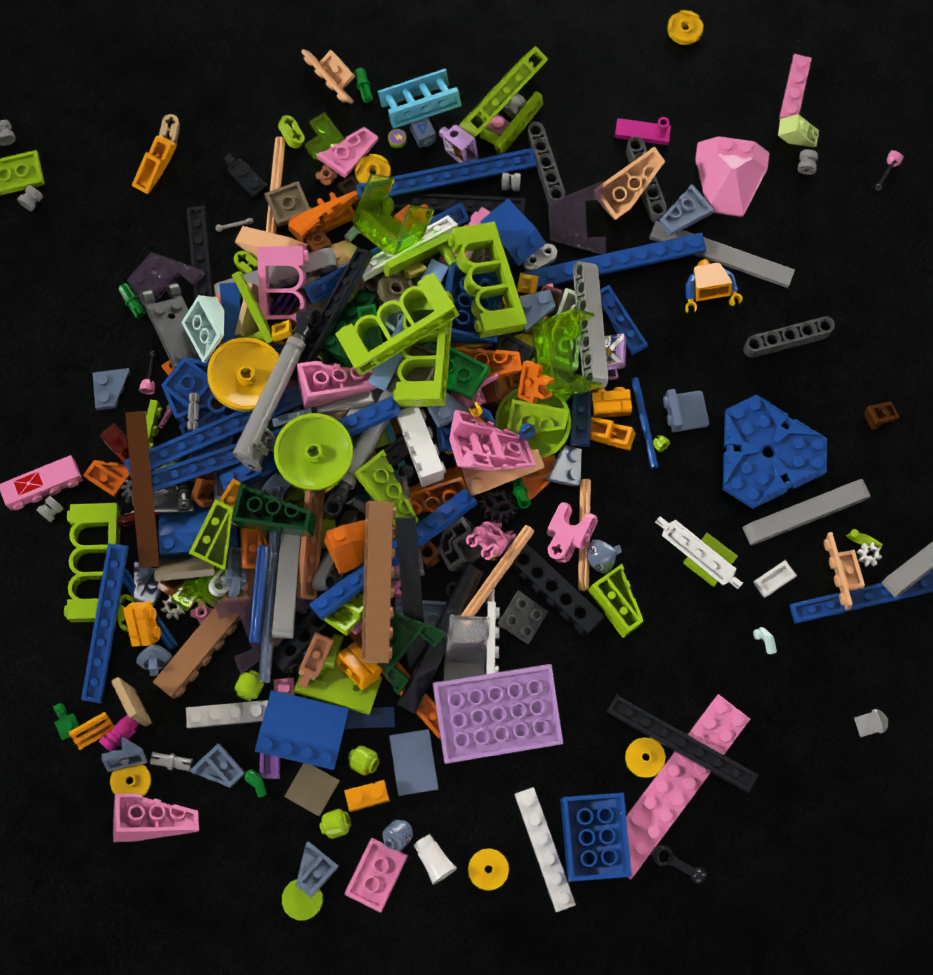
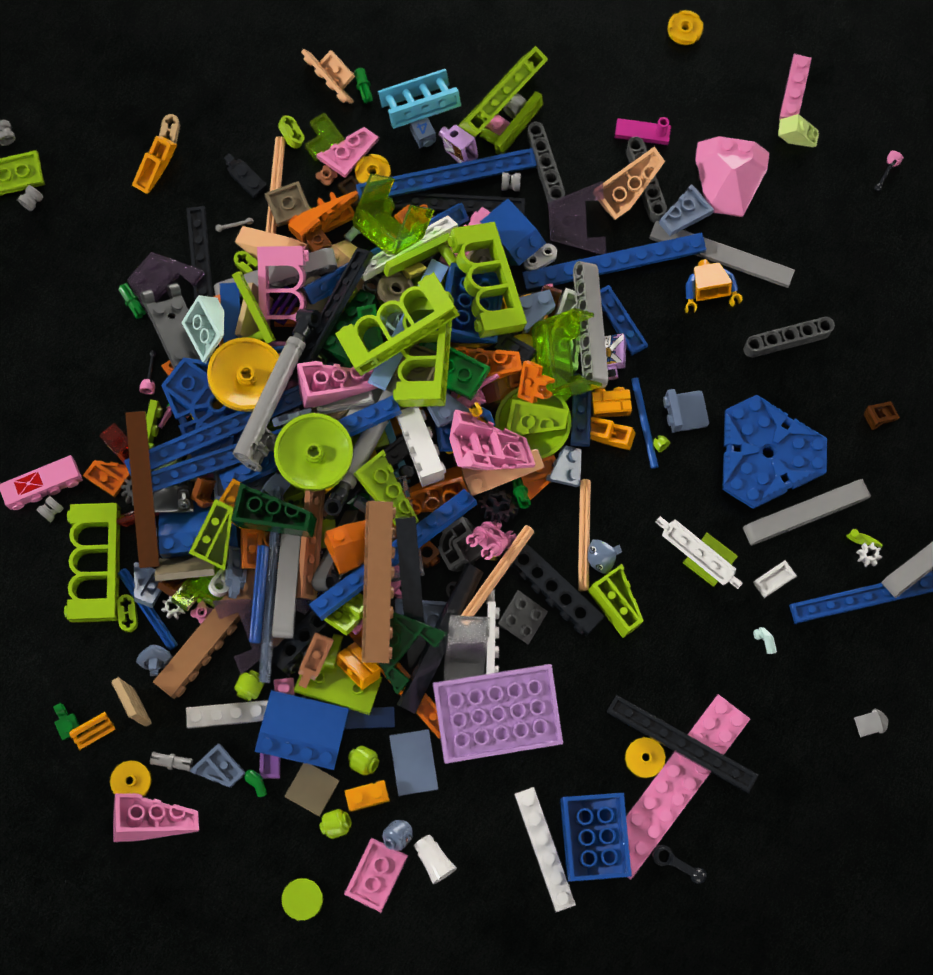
(105, 623): blue tile -> none
(108, 387): sand blue wing -> none
(124, 728): dark pink axle -> none
(129, 756): sand blue slope -> none
(142, 623): light orange brick -> none
(193, 411): light grey axle -> none
(281, 331): yellow tile -> none
(314, 870): sand blue wing -> none
(397, 138): tile -> none
(491, 880): yellow plate -> none
(528, 283): yellow tile -> none
(528, 435): blue hinge -> none
(568, 537): bright pink piece -> none
(807, 163): light grey wheel -> none
(847, 571): light nougat bracket -> none

